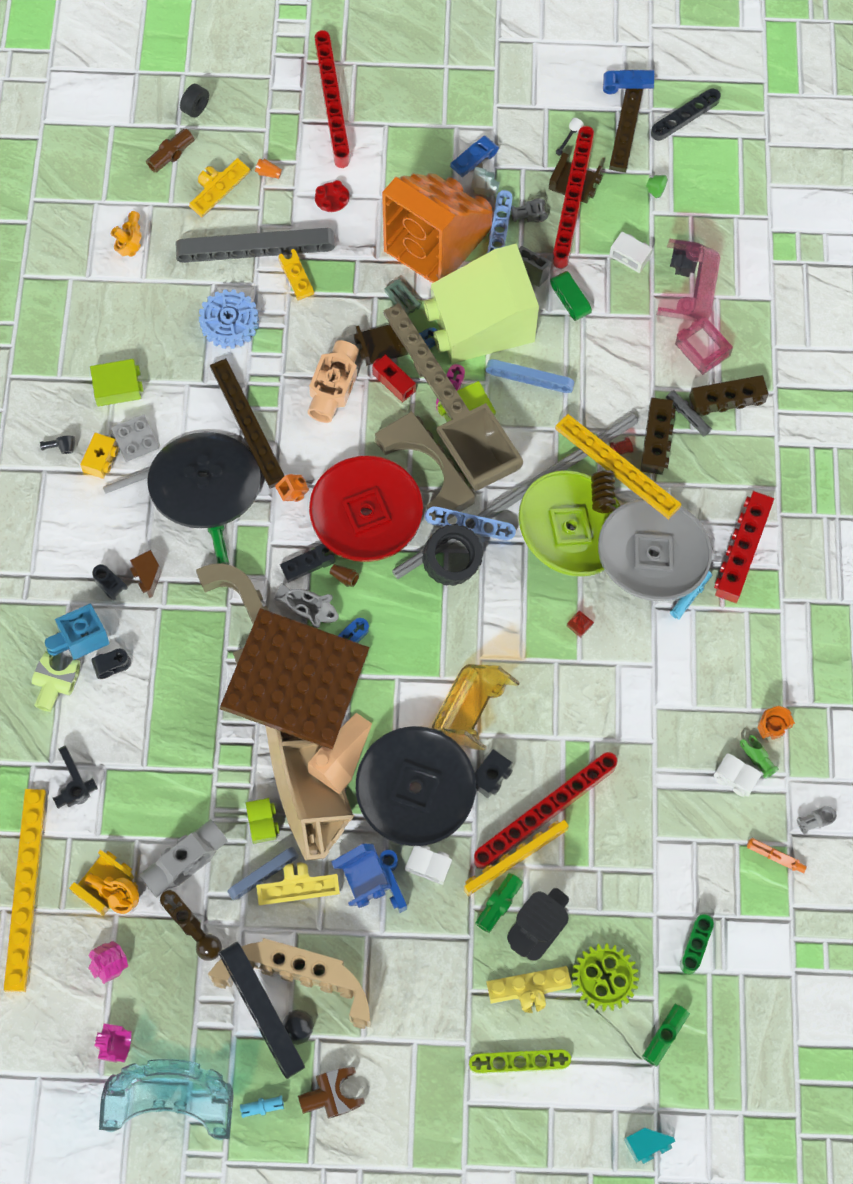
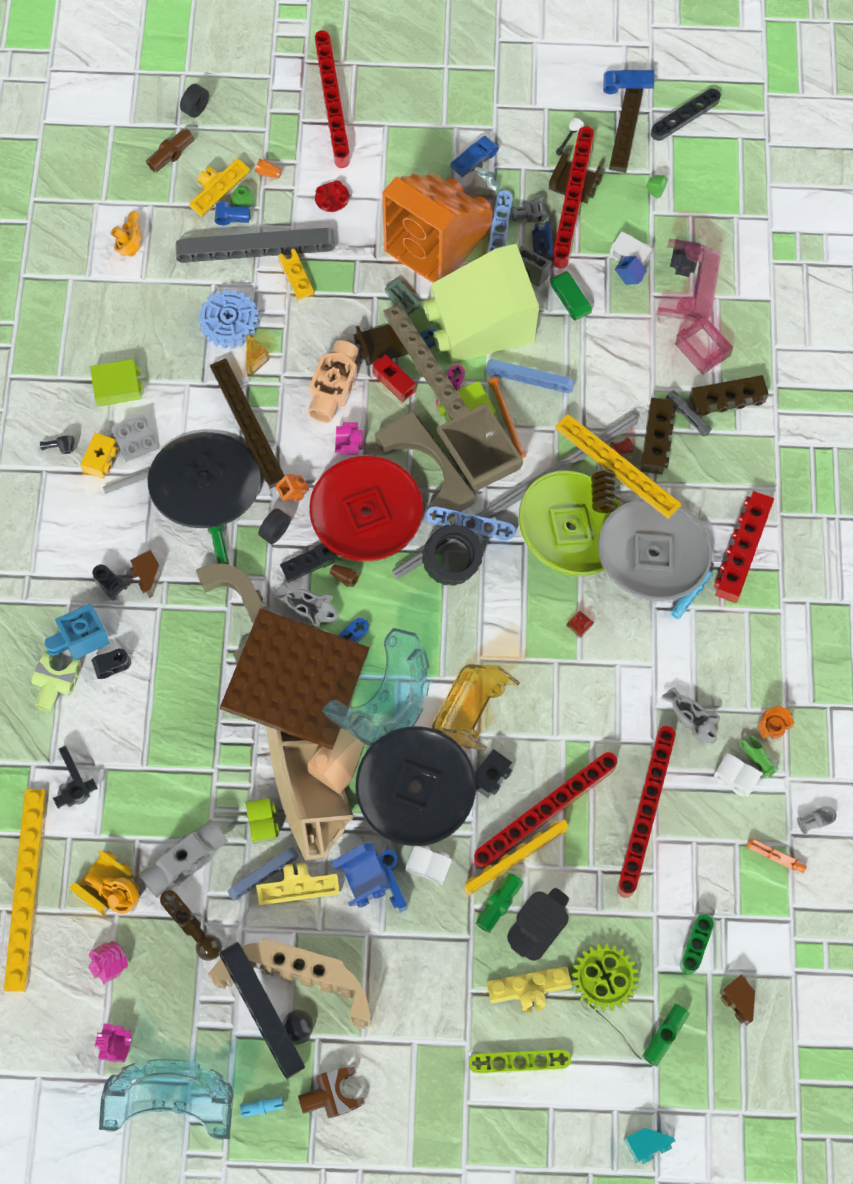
(226, 213): none -> blue piece
(242, 197): none -> bright green cone
(255, 356): none -> clear yellow slope
(274, 526): none -> black tyre
(348, 439): none -> dark pink hair
(398, 697): none -> clear light blue windscreen
(494, 383): none -> orange bar
(543, 240): none -> dark blue hinge
(631, 270): none -> blue brick
(642, 819): none -> red beam
(693, 716): none -> light grey animal
(741, 999): none -> reddish brown slope

